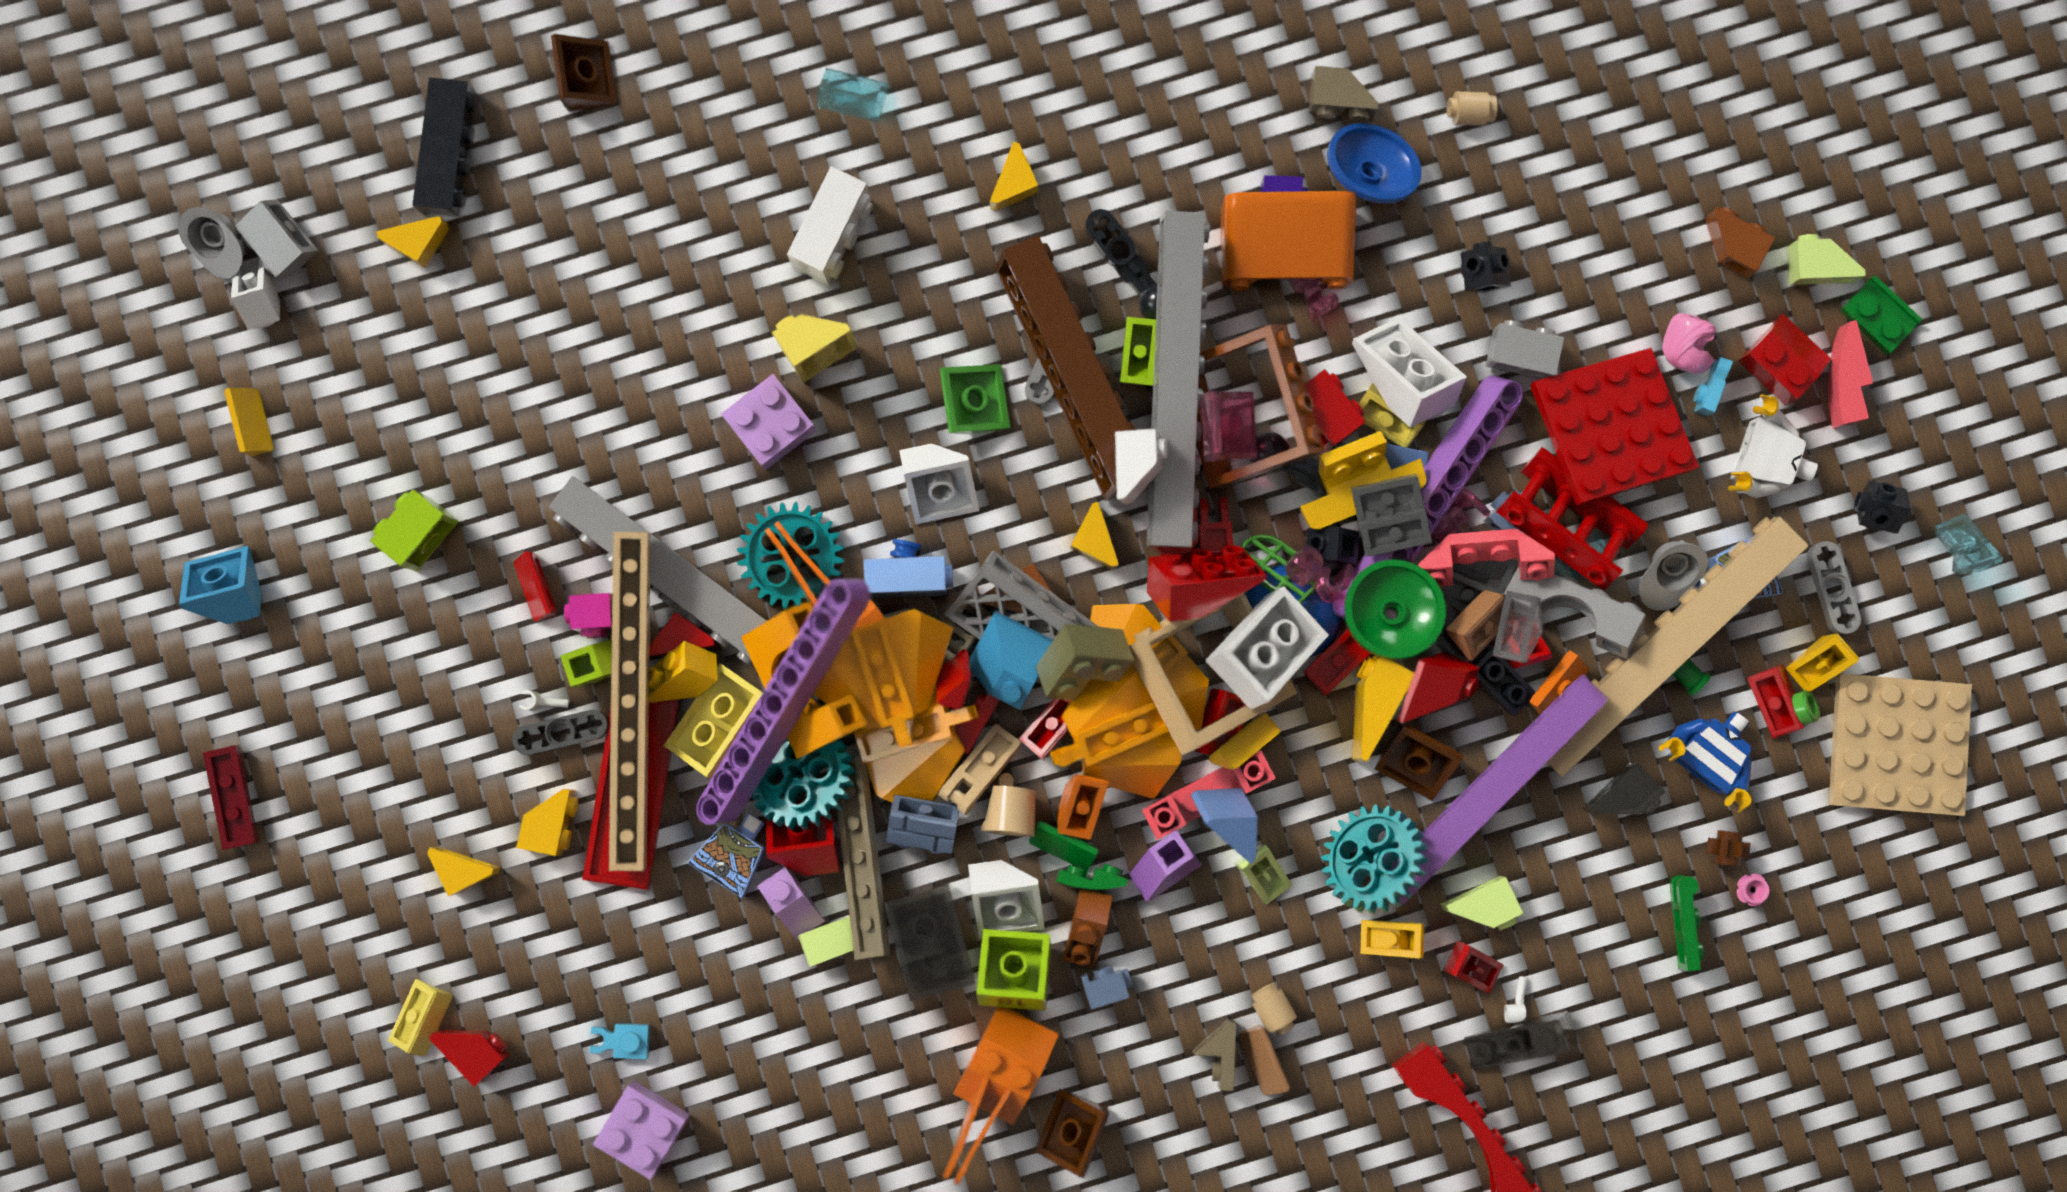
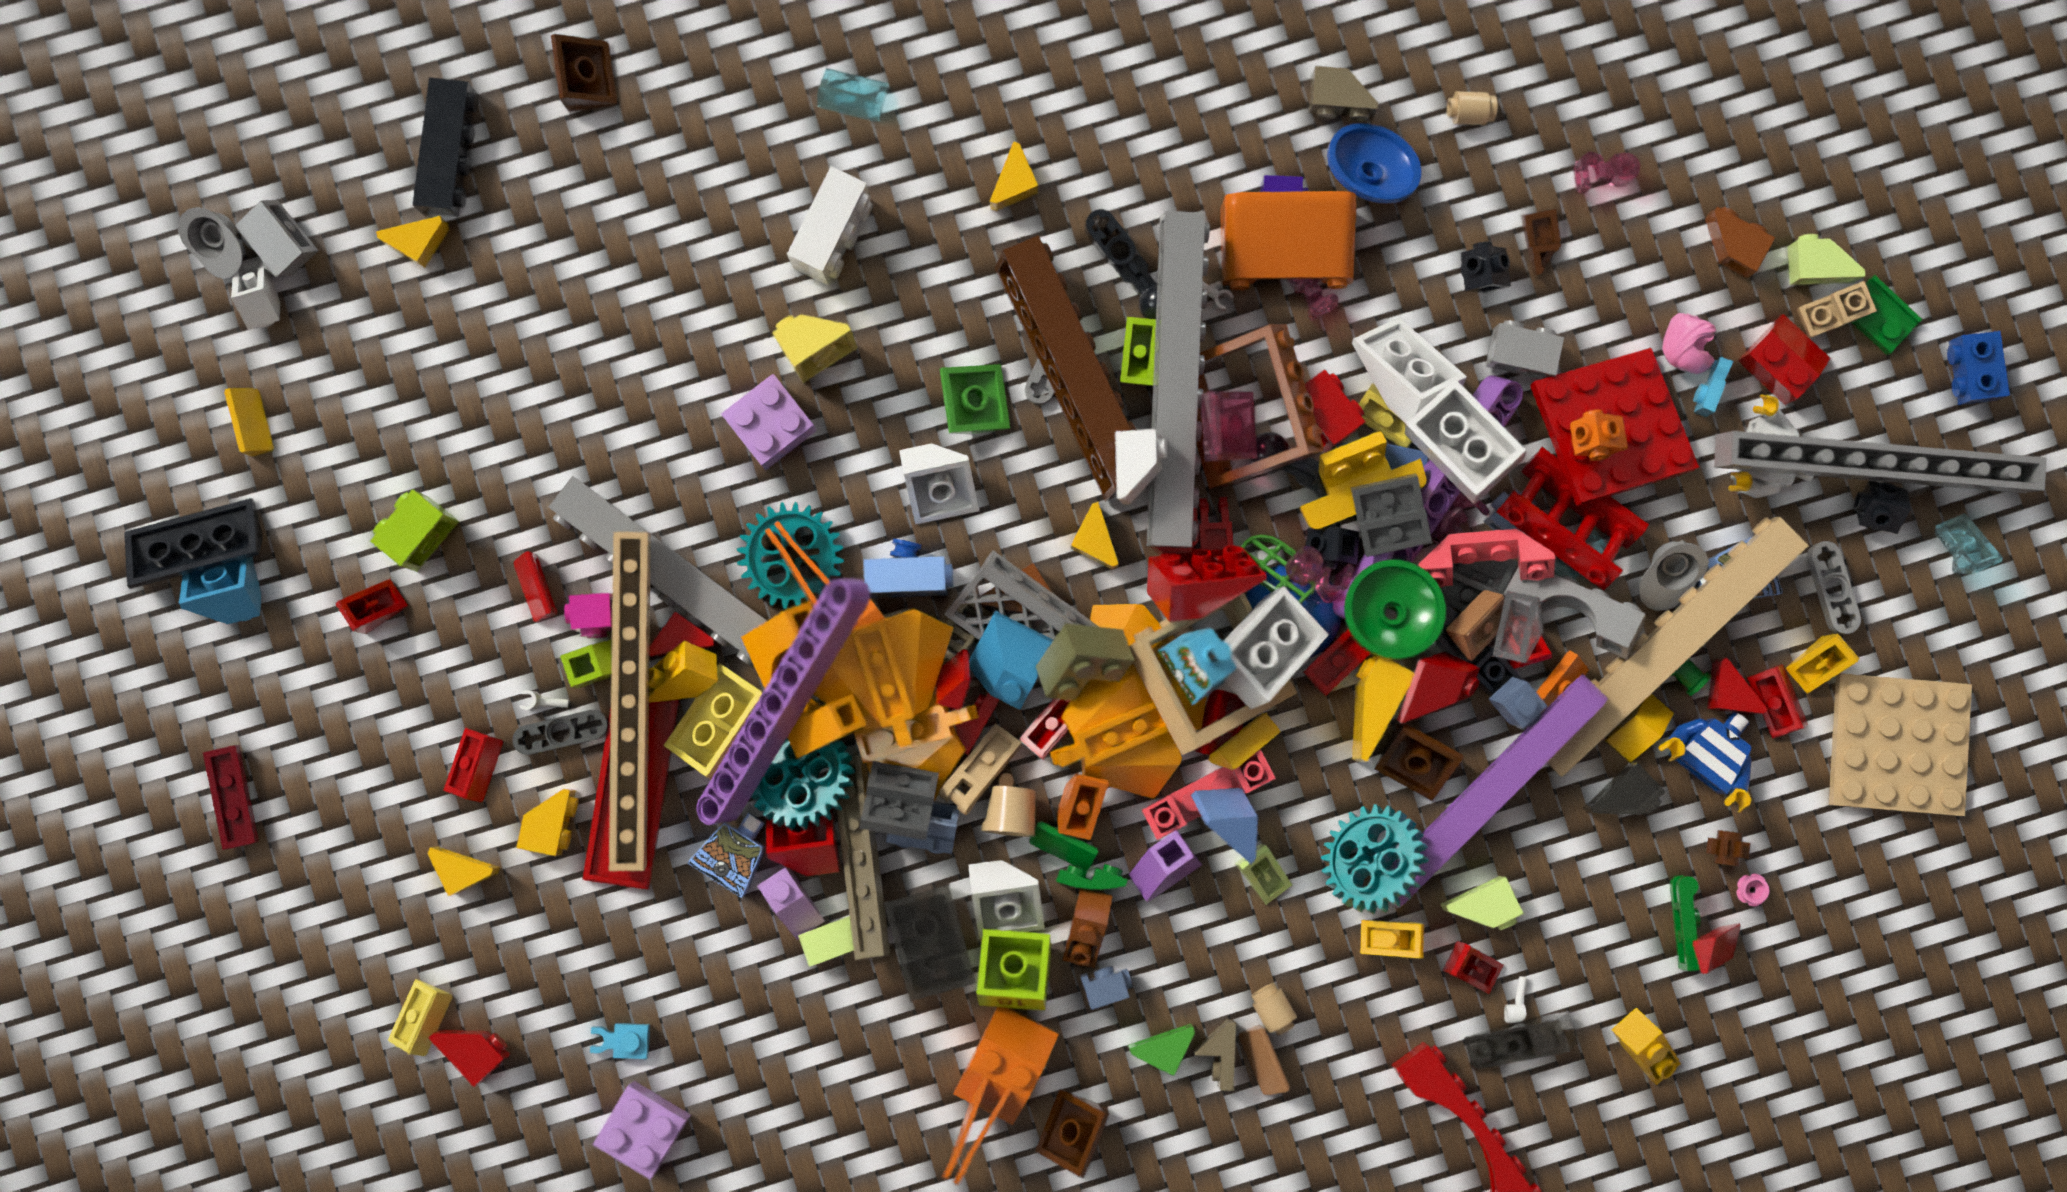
(192, 543): none -> black slope
(371, 606): none -> red slope
(473, 765): none -> red slope
(899, 800): none -> dark grey slope
(1164, 1049): none -> bright green slope
(1199, 662): none -> medium azure torso
(1215, 294): none -> white hand
(1465, 441): none -> white brick
(1518, 703): none -> sand blue brick
(1541, 237): none -> reddish brown slope
(1598, 435): none -> orange brick
(1618, 170): none -> clear pink leg
(1640, 728): none -> yellow slope
(1647, 1046): none -> yellow slope
(1716, 947): none -> red slope
(1730, 690): none -> red slope
(1806, 707): bright green tile -> none
(1836, 309): none -> tan slope
(1847, 376): coral slope -> none
(1879, 462): none -> light grey brick
(1978, 368): none -> blue brick

